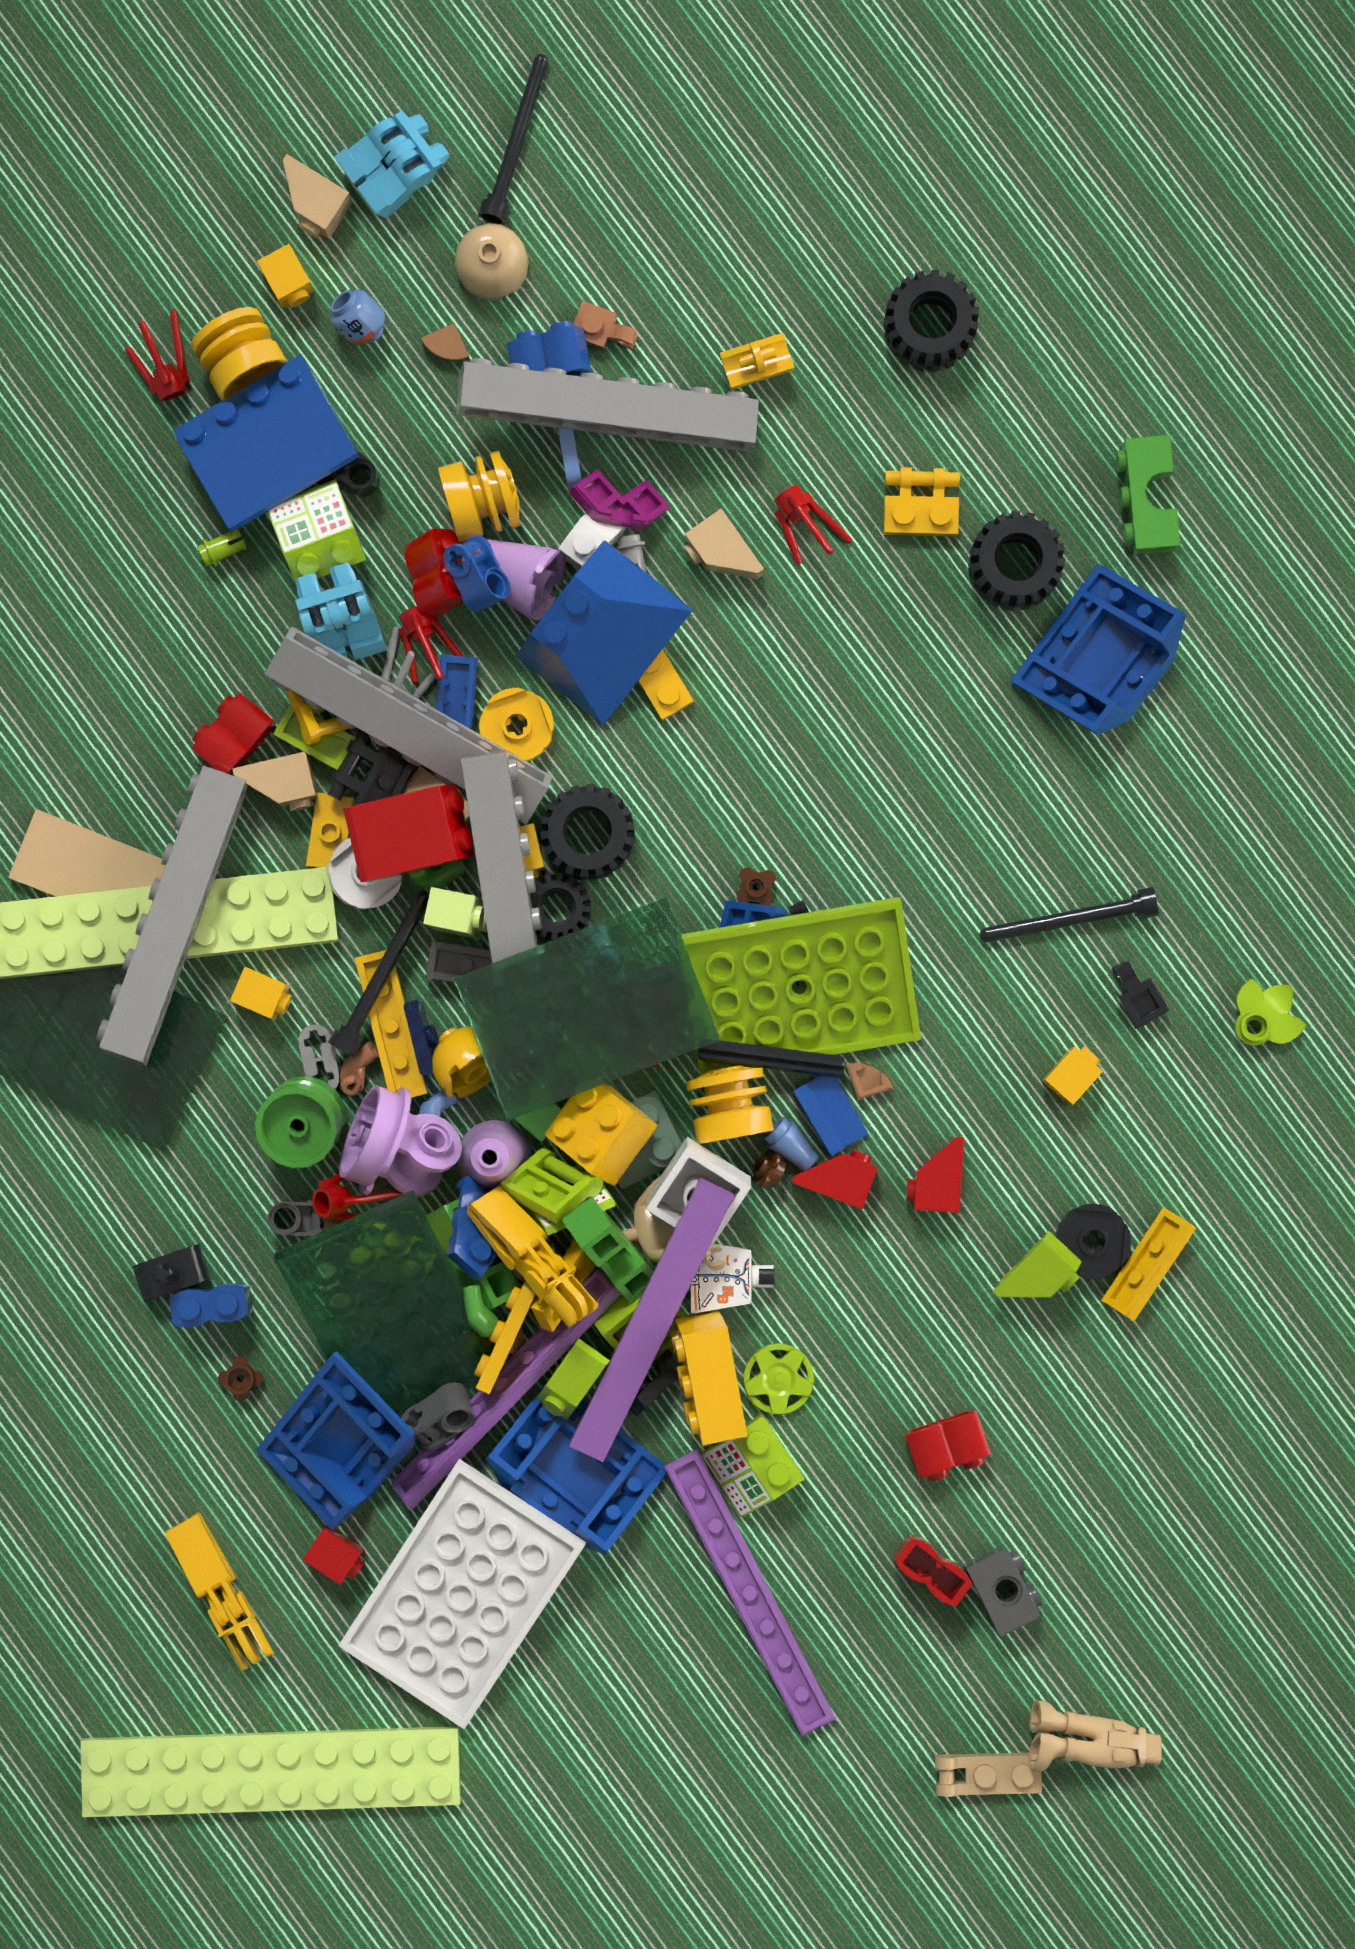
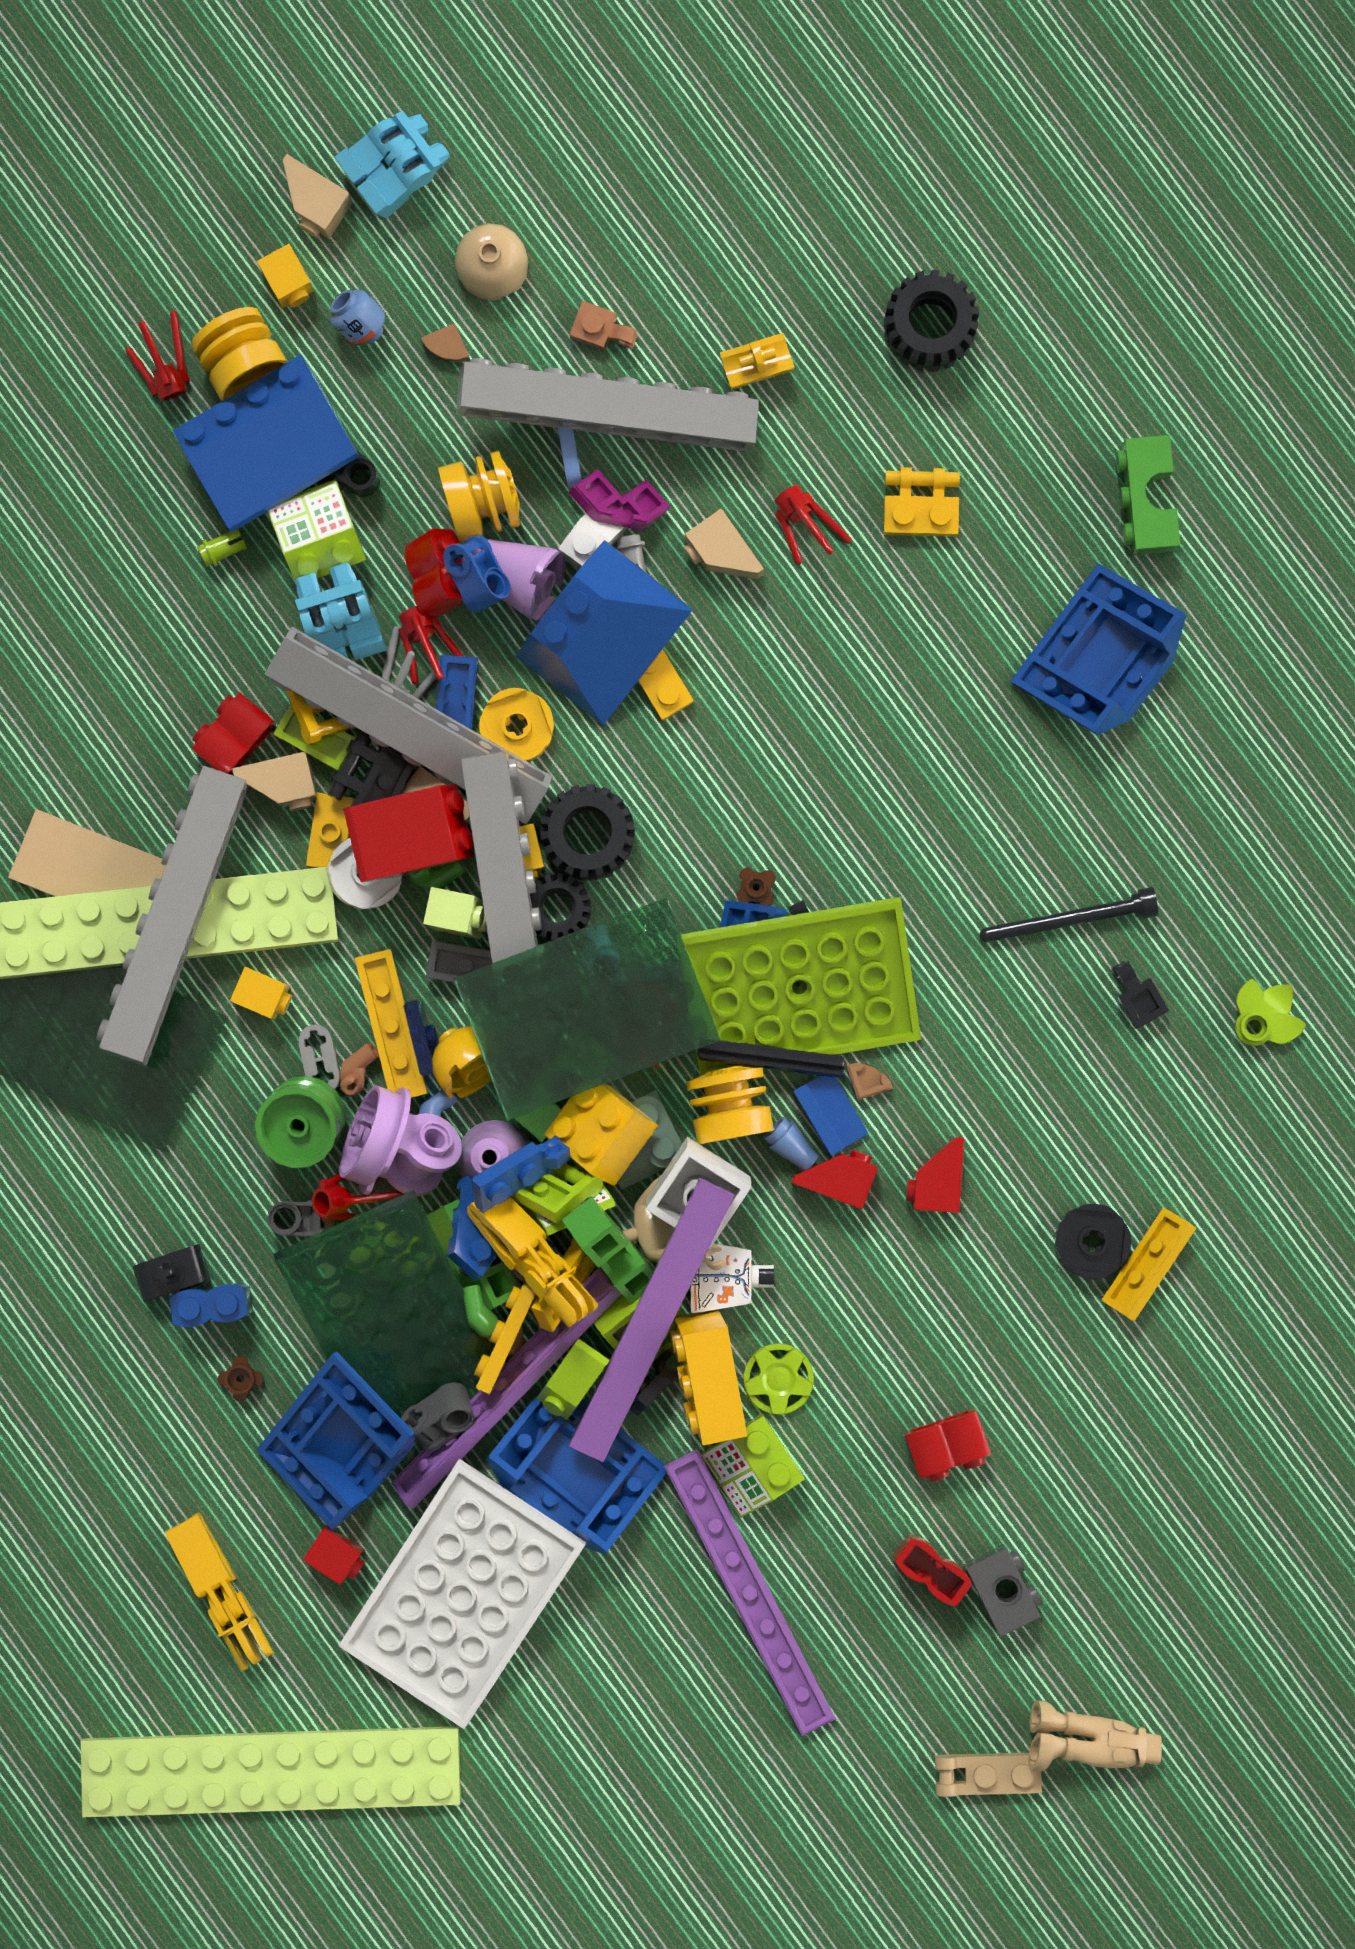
(348, 1036): black piece -> none
(495, 206): black piece -> none
(517, 1172): none -> blue hinge
(559, 348): blue brick -> none
(768, 1169): reddish brown plate -> none
(1025, 531): black tyre -> none
(1041, 1271): lime slope -> none
(1073, 1074): yellow brick -> none

